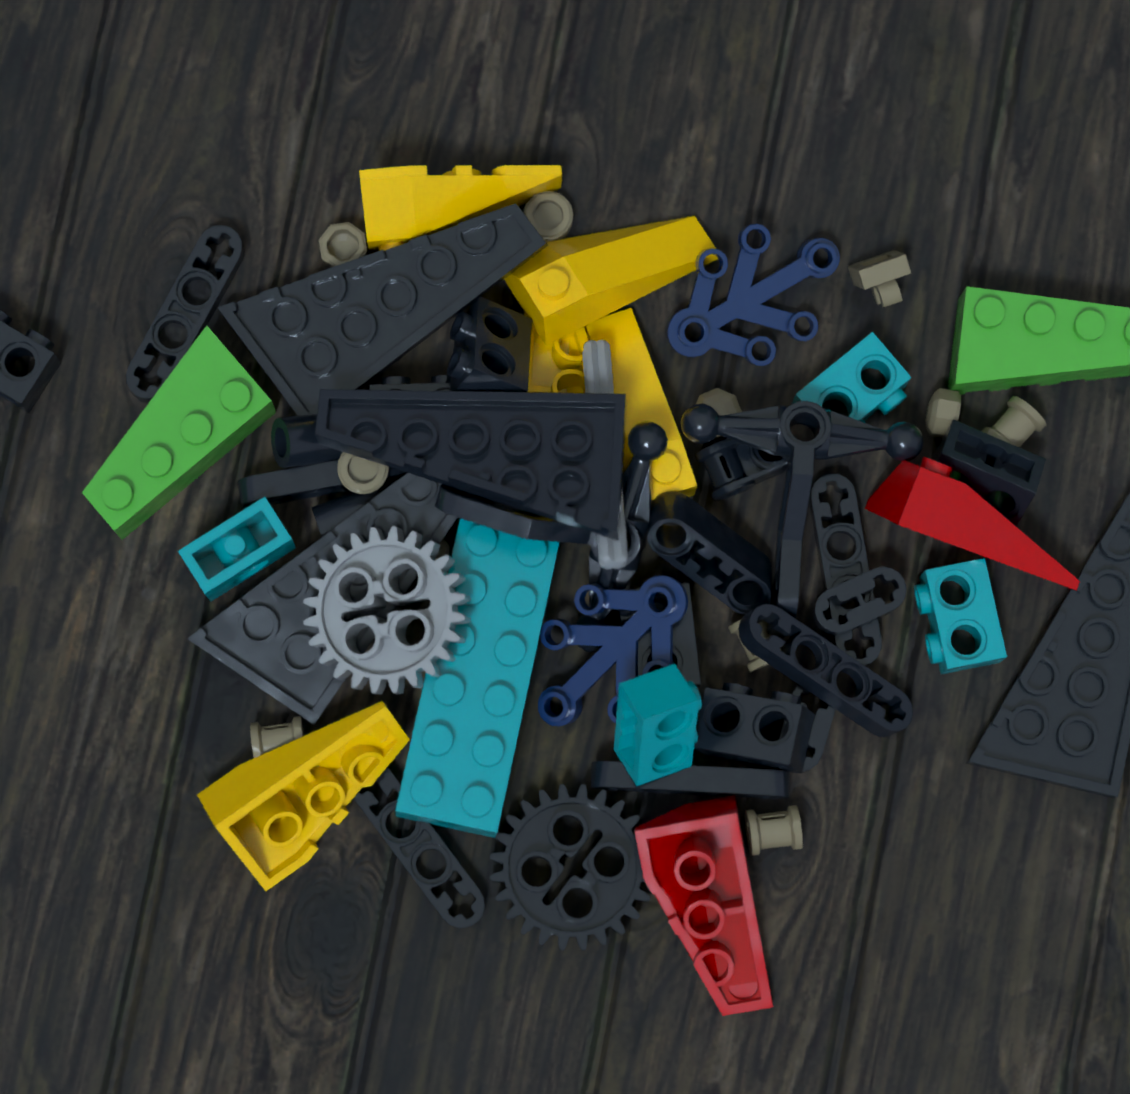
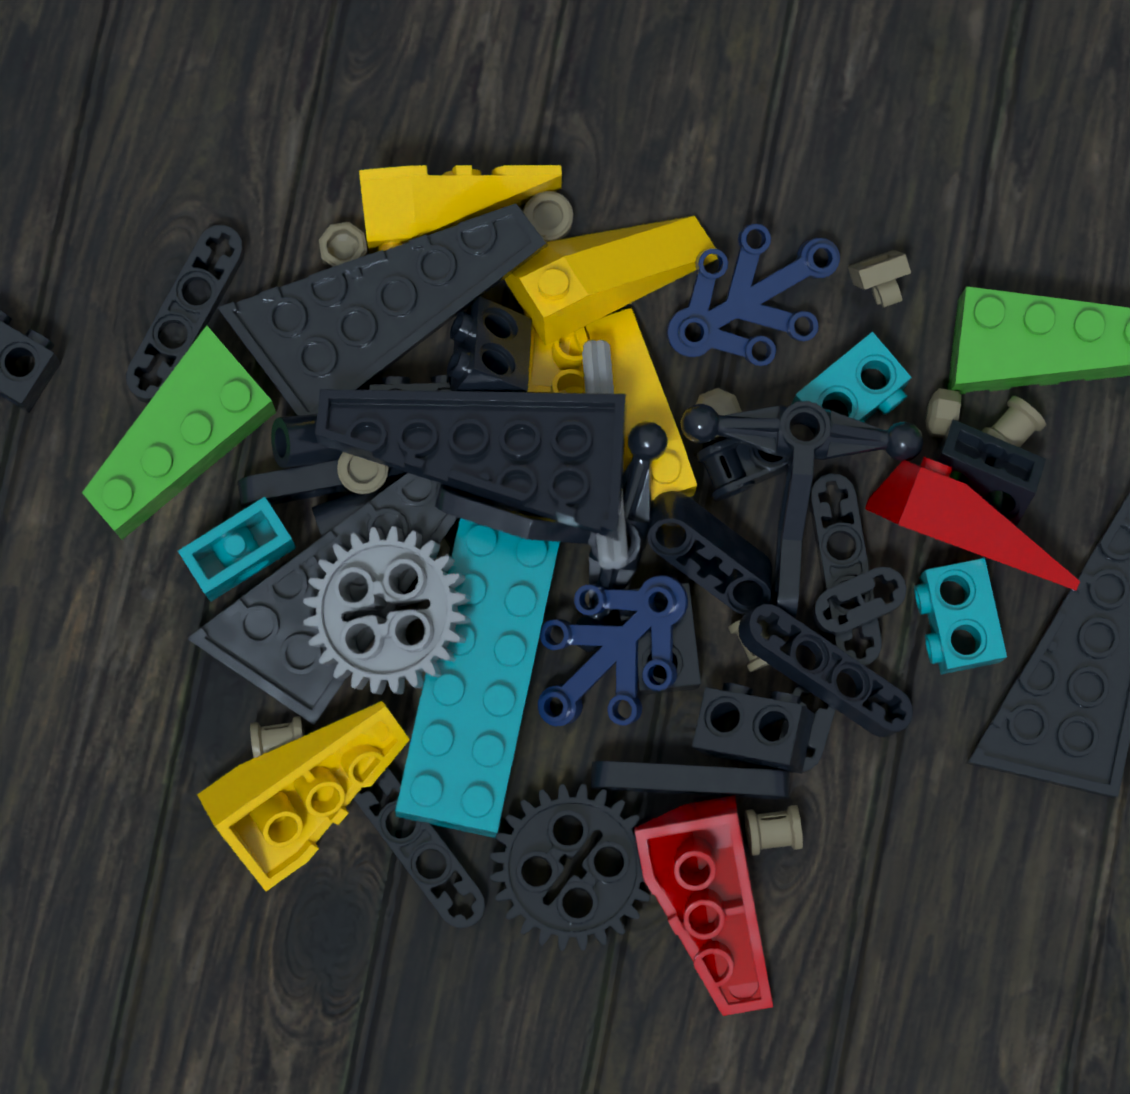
(656, 724): teal brick -> none

